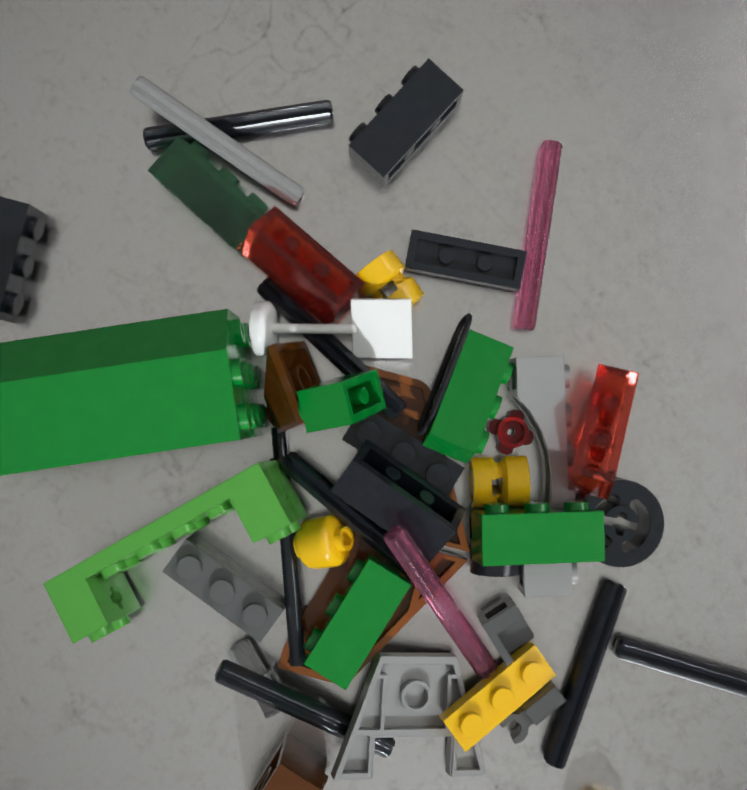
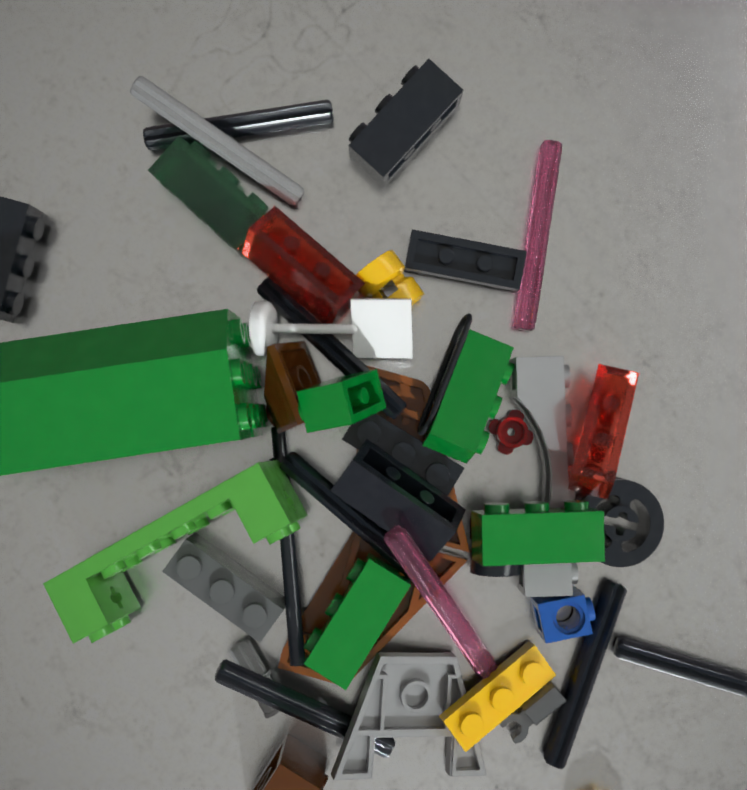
(323, 542): yellow head -> none
(506, 628): dark grey panel -> none
(512, 477): yellow wheel -> none
(578, 625): none -> blue brick

